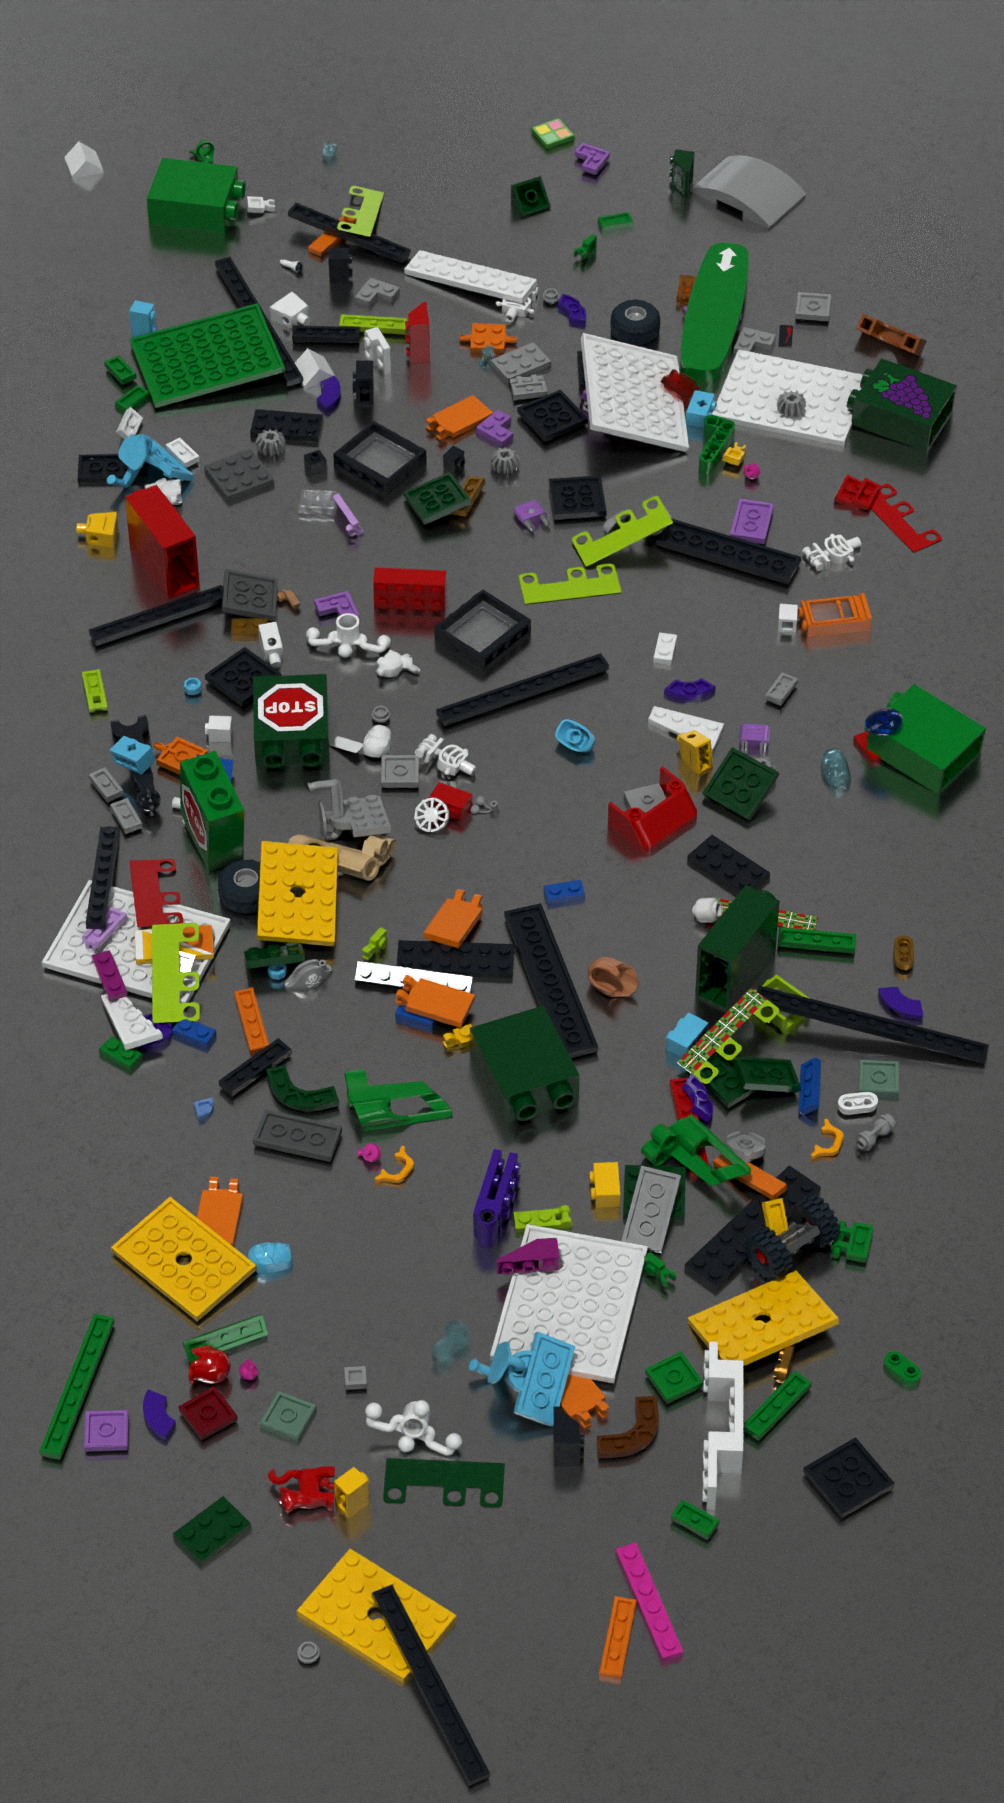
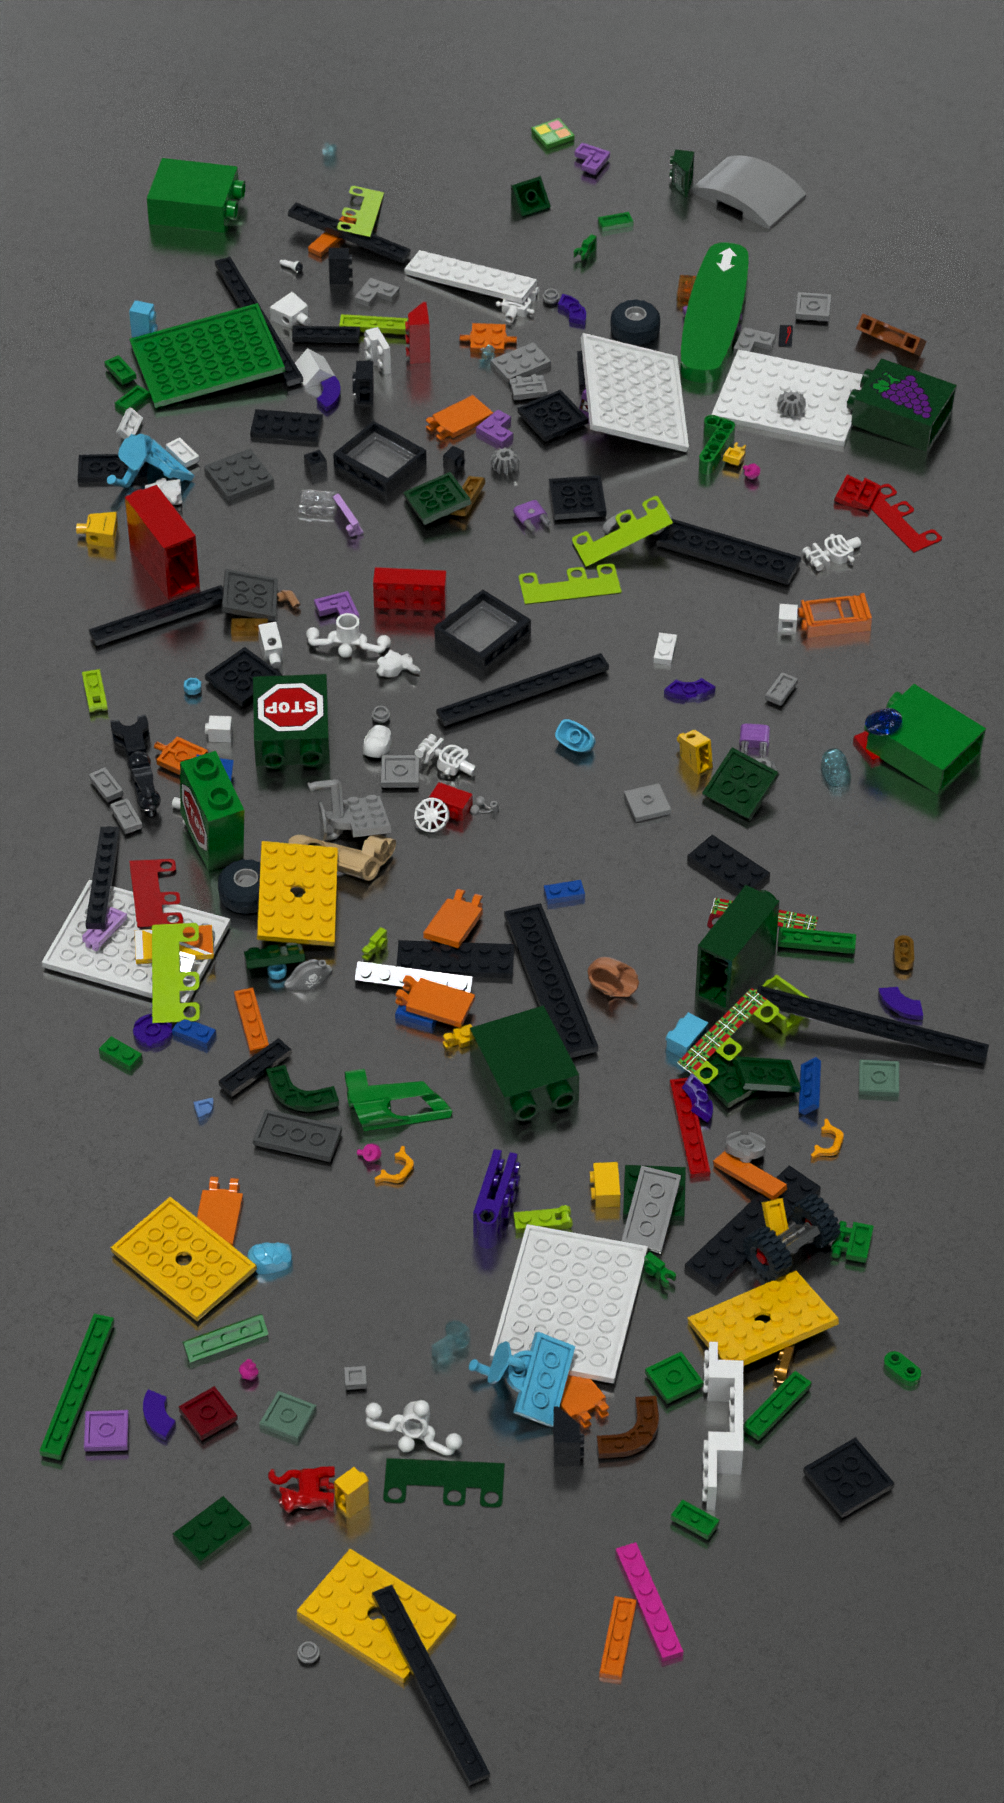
(83, 161): white slope -> none
(109, 975): magenta plate -> none
(130, 1023): white wing -> none
(132, 755): medium azure brick -> none
(202, 155): green piece -> none
(210, 1367): red hair -> none
(257, 205): white plate -> none
(270, 442): light grey gear -> none
(346, 744): white sticker -> none
(532, 1257): magenta slope -> none
(661, 822): red windscreen -> none
(680, 384): clear red slope -> none
(682, 723): white wing -> none
(683, 1141): green panel -> none
(699, 407): medium azure brick -> none
(707, 910): white head -> none
(752, 520): medium lavender plate -> none
(857, 1103): white plate -> none
(882, 1126): light grey piece -> none

